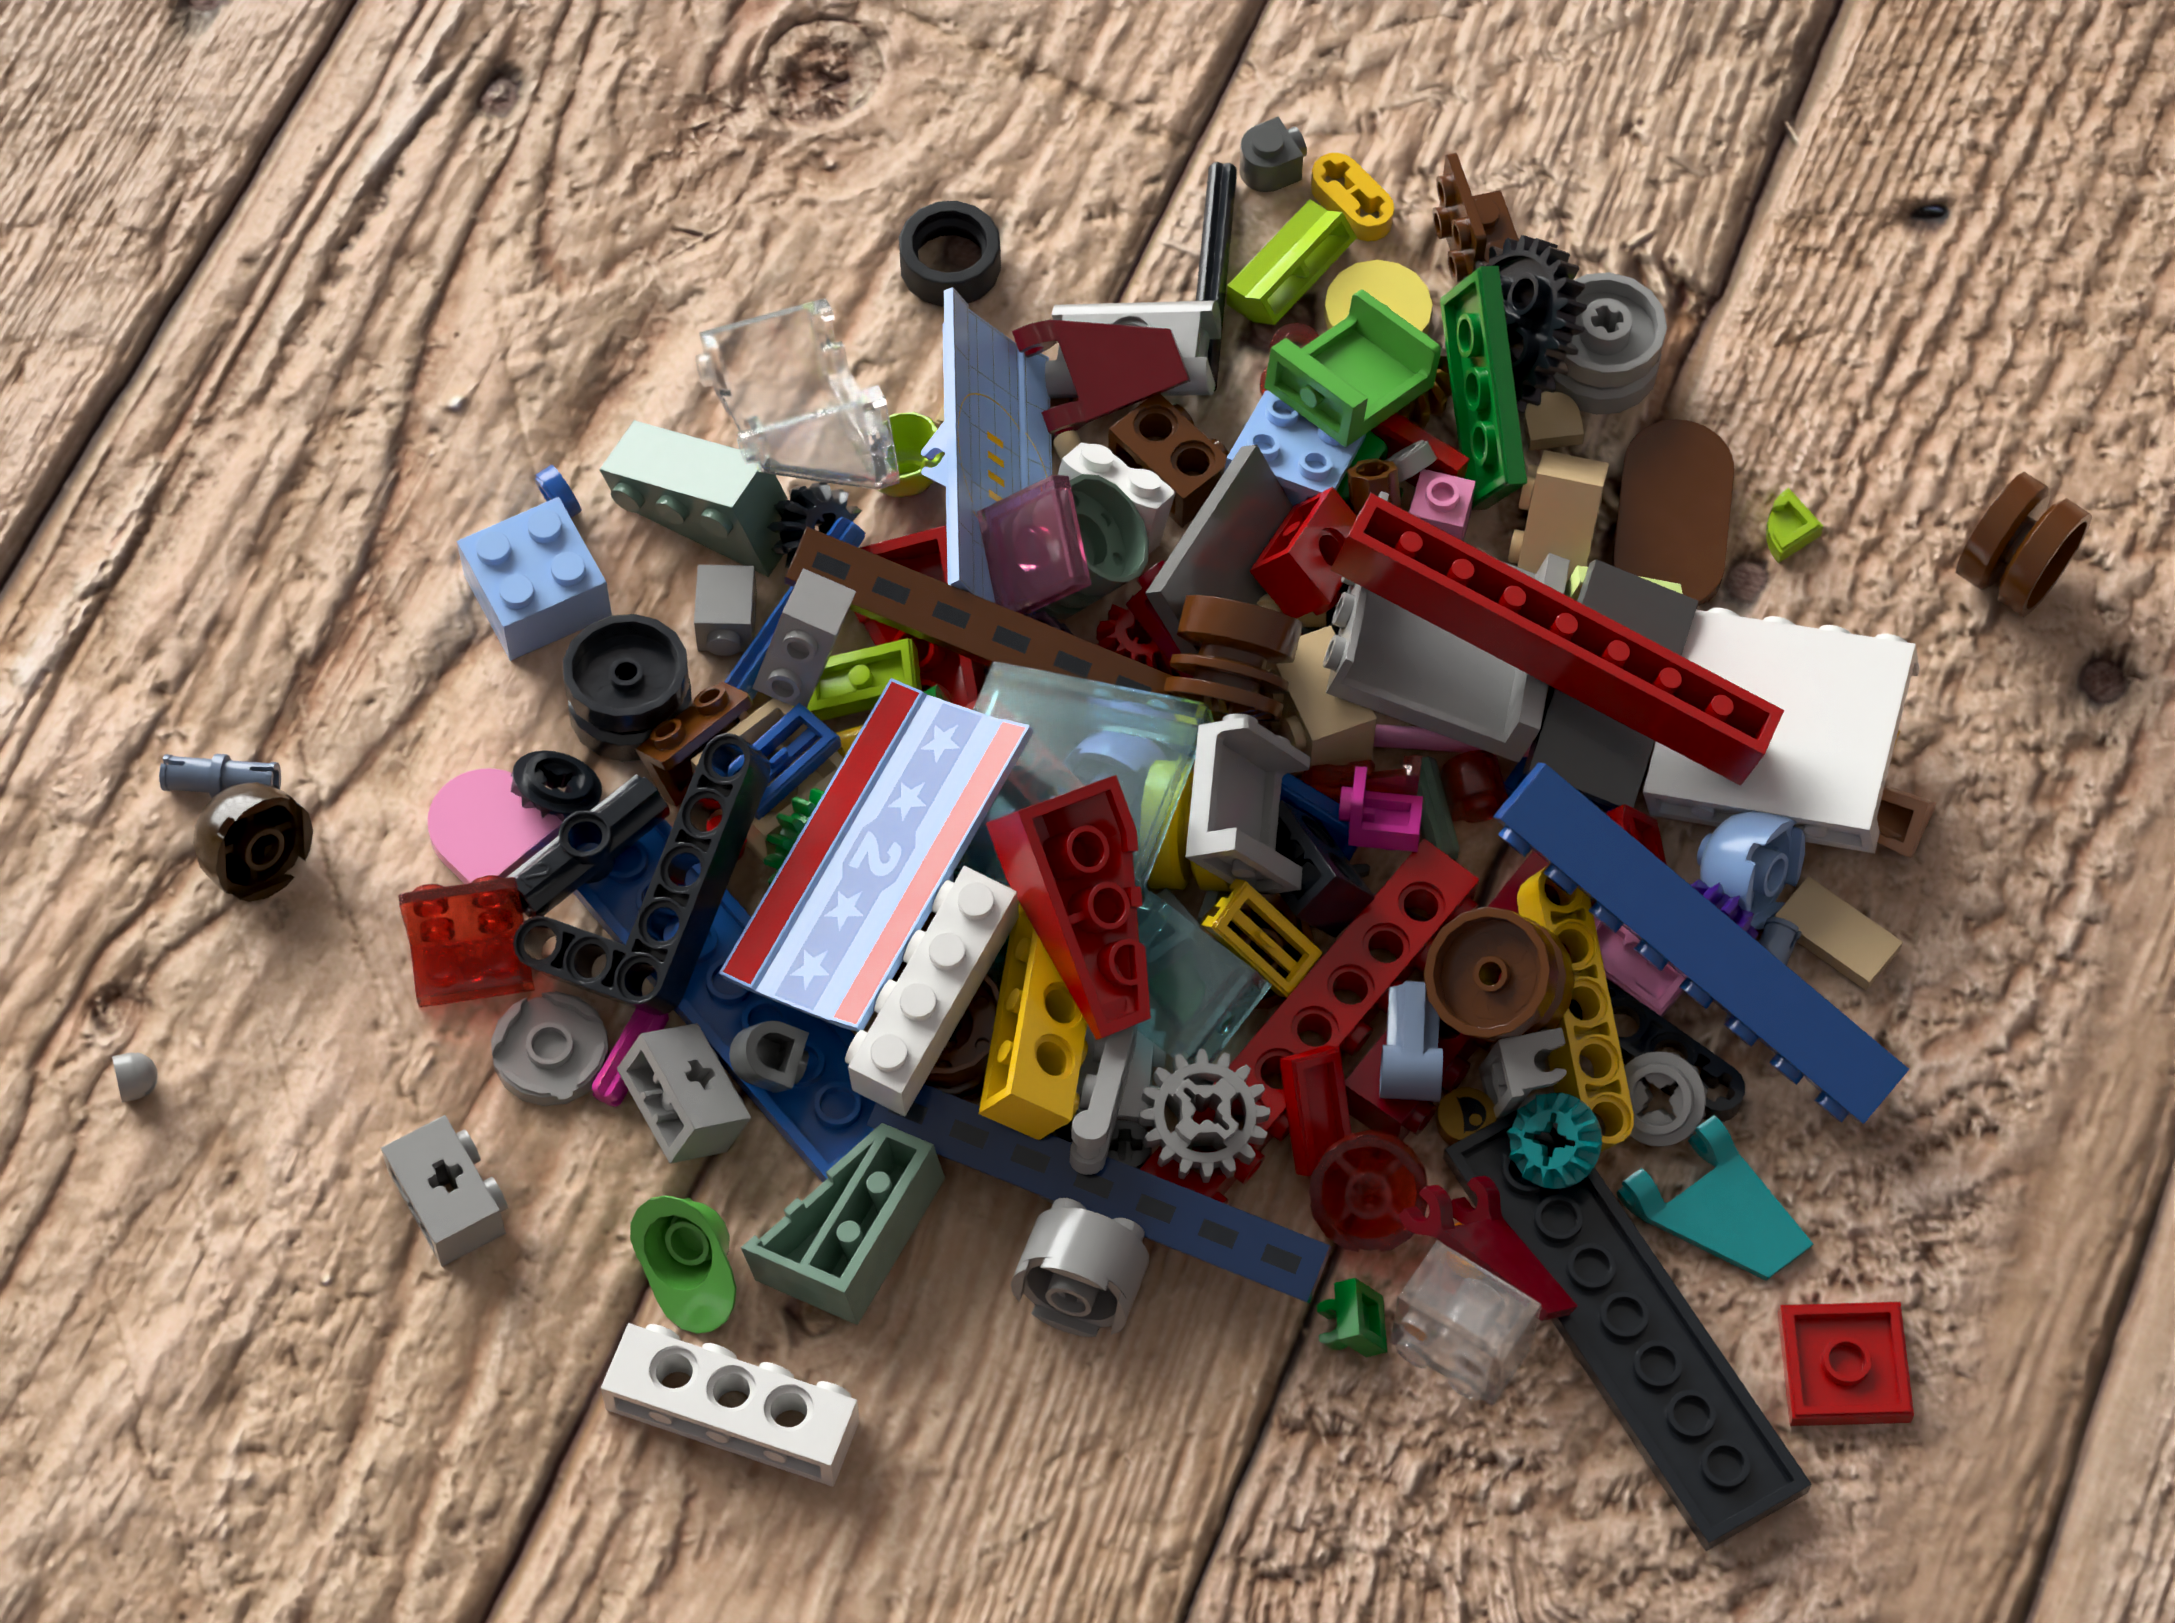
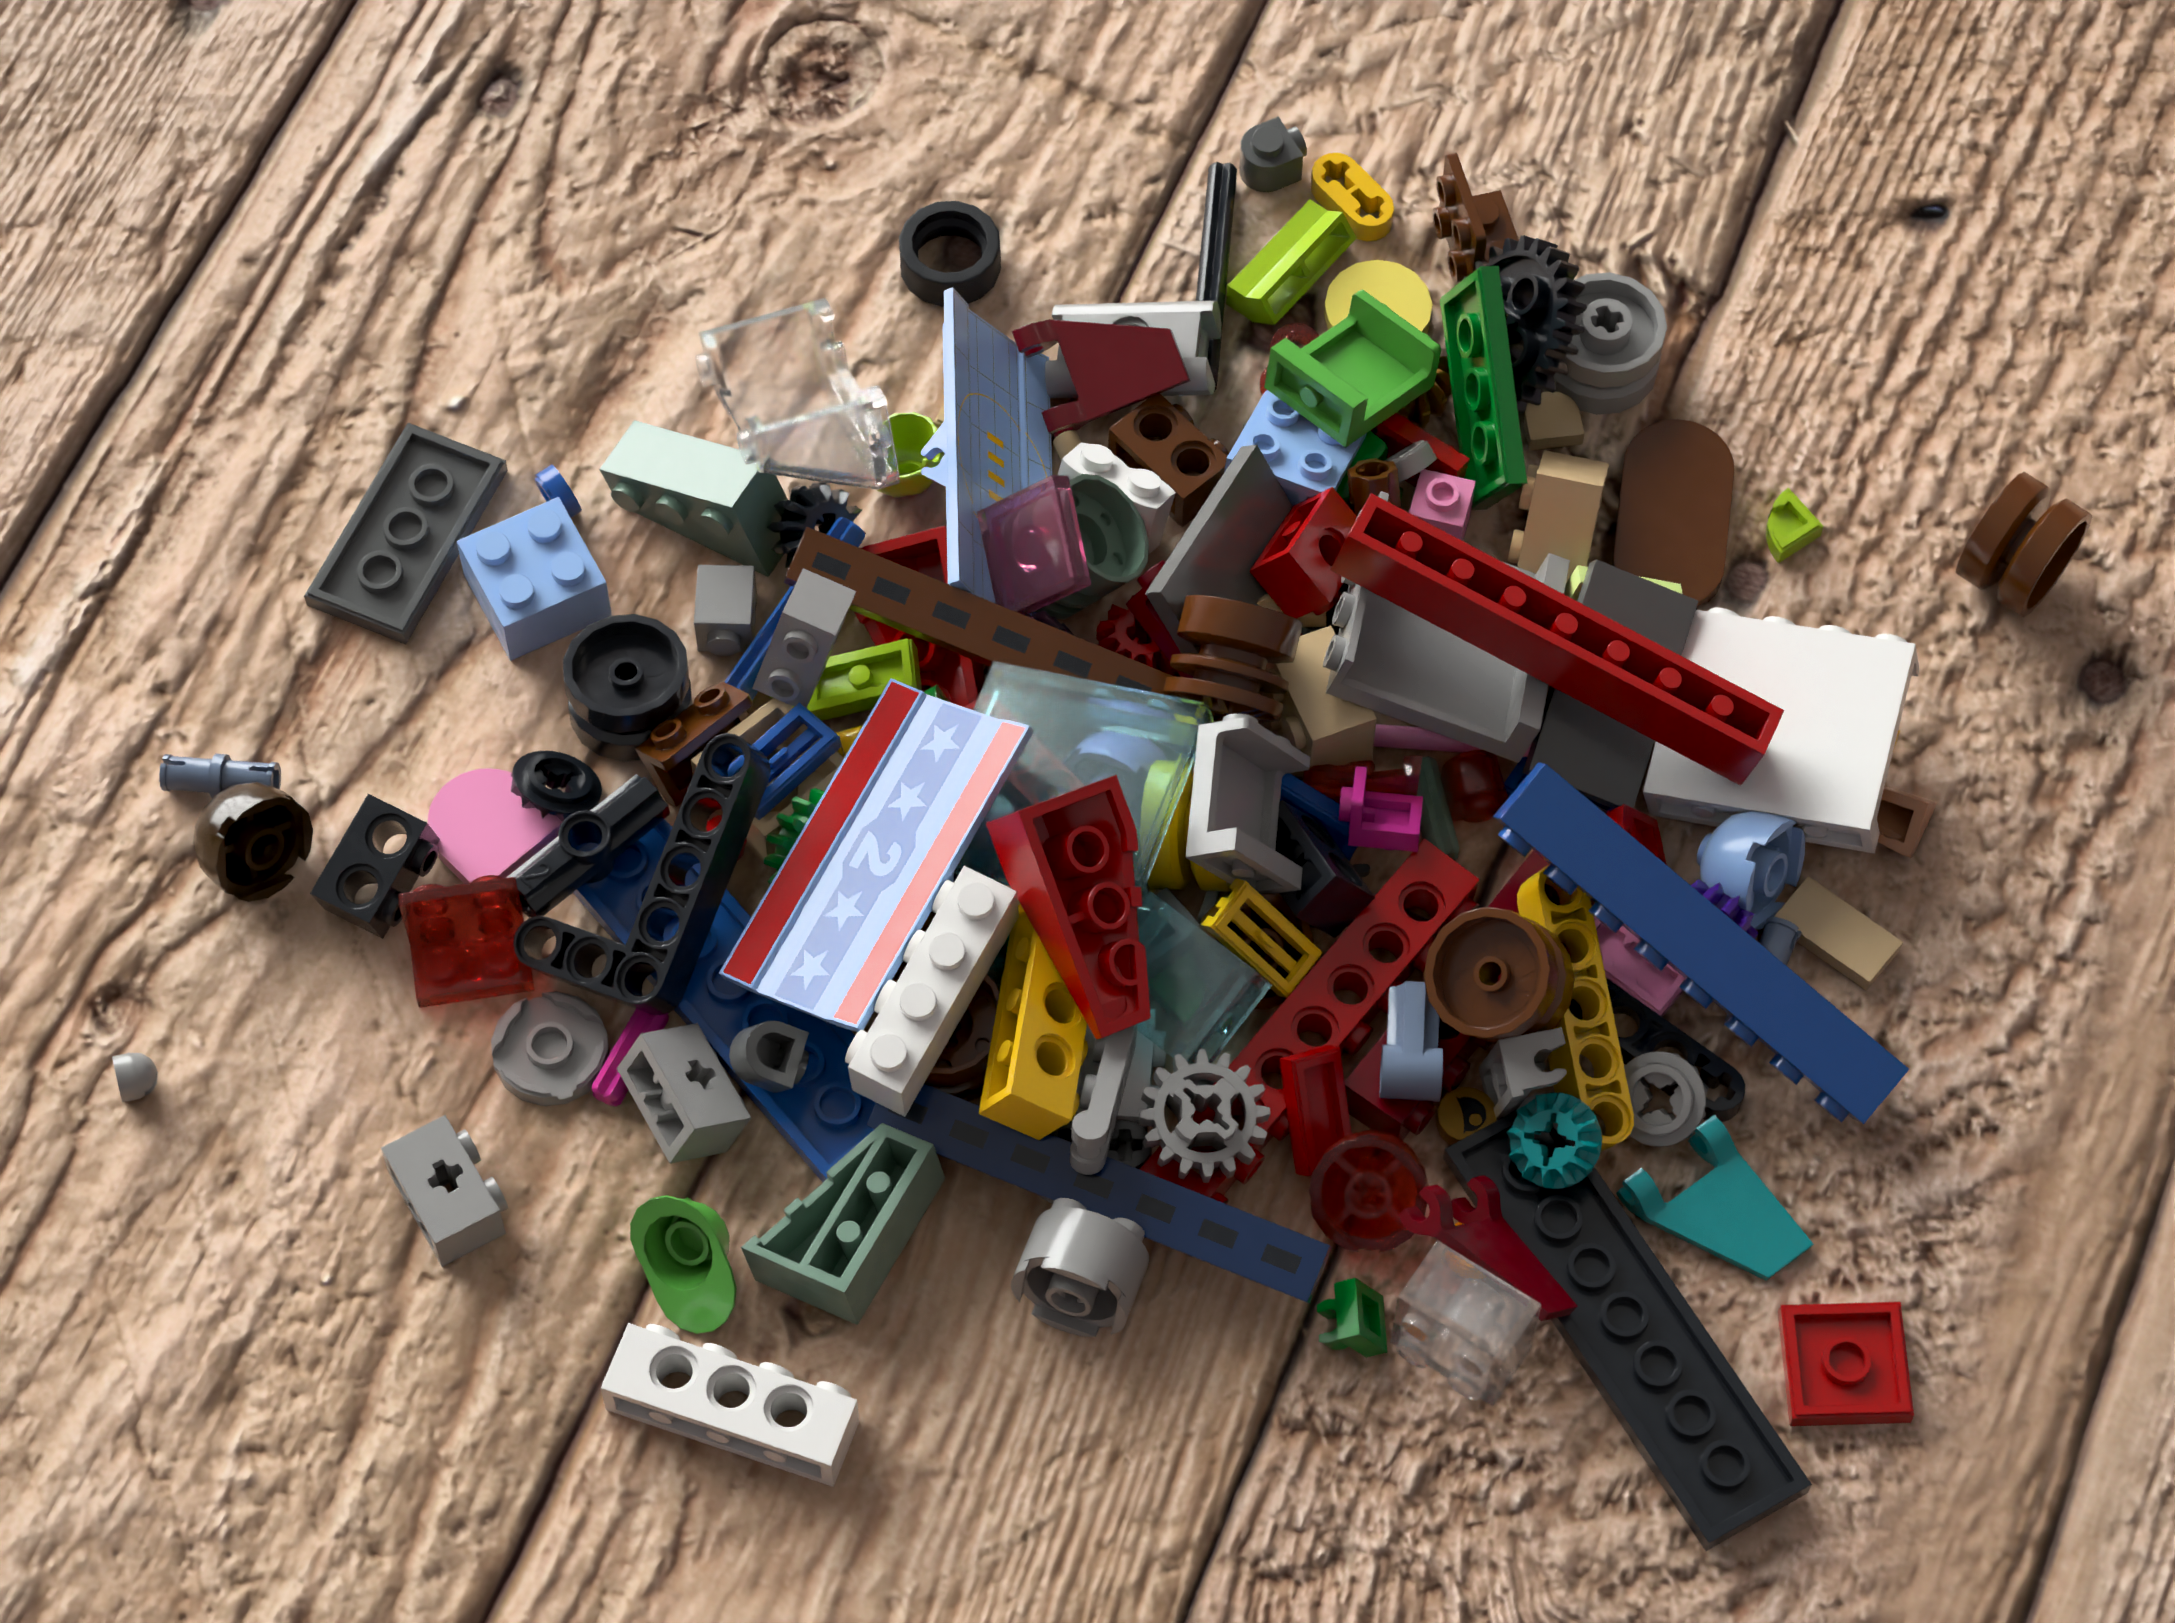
(361, 862): none -> black brick
(406, 533): none -> dark grey tile

